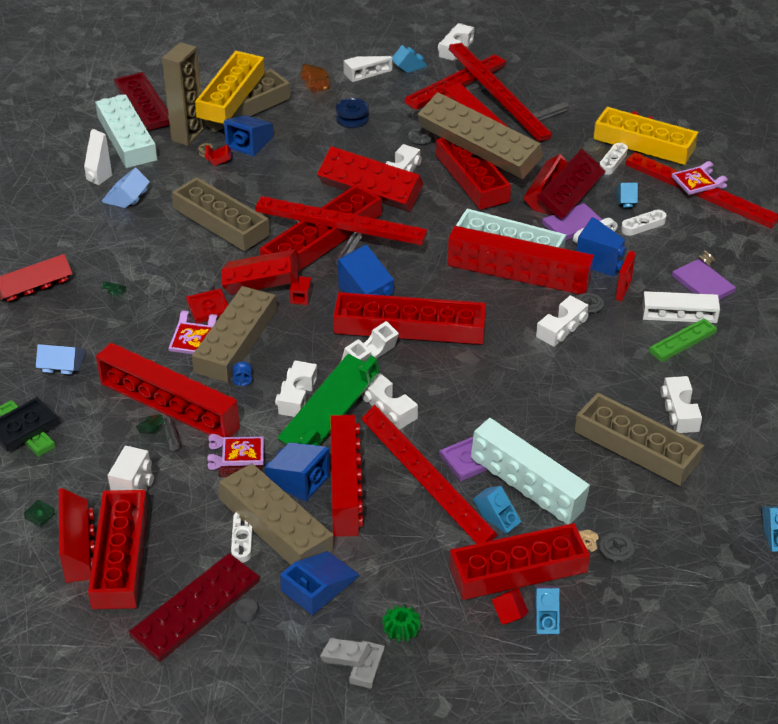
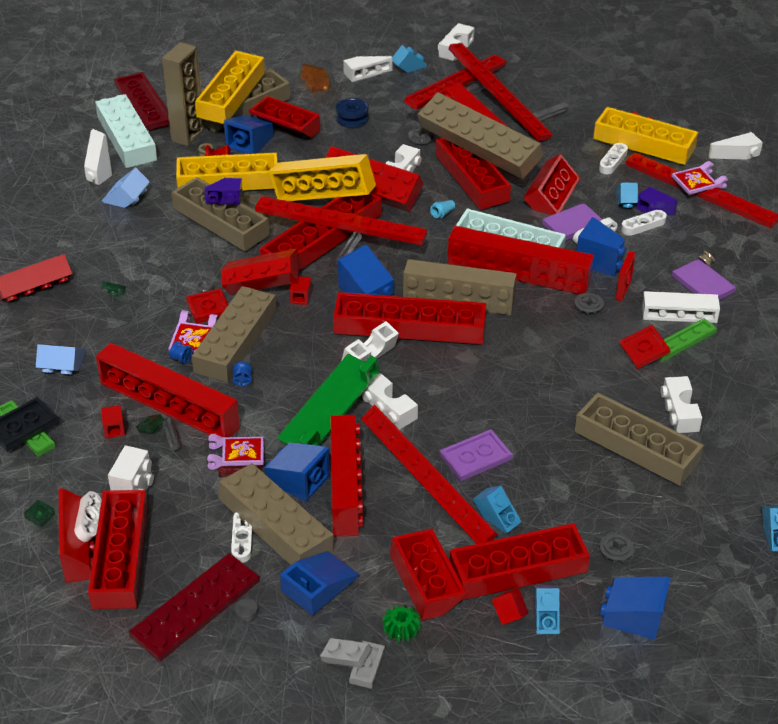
(83, 521): none -> white beam
(112, 421): none -> red brick
(181, 352): none -> blue wheel
(224, 191): none -> dark purple slope
(250, 167): none -> yellow brick
(287, 116): none -> red slope
(293, 394): white arch -> none
(322, 178): none -> yellow brick
(426, 573): none -> red slope
(440, 209): none -> medium azure cone
(460, 283): none -> dark tan brick
(529, 471): light aqua brick -> none
(555, 329): white arch -> none
(571, 184): dark red plate -> none
(591, 537): tan plate -> none
(636, 605): none -> blue slope
(644, 346): none -> red tile
(653, 200): none -> dark purple slope
(737, 147): none -> white slope

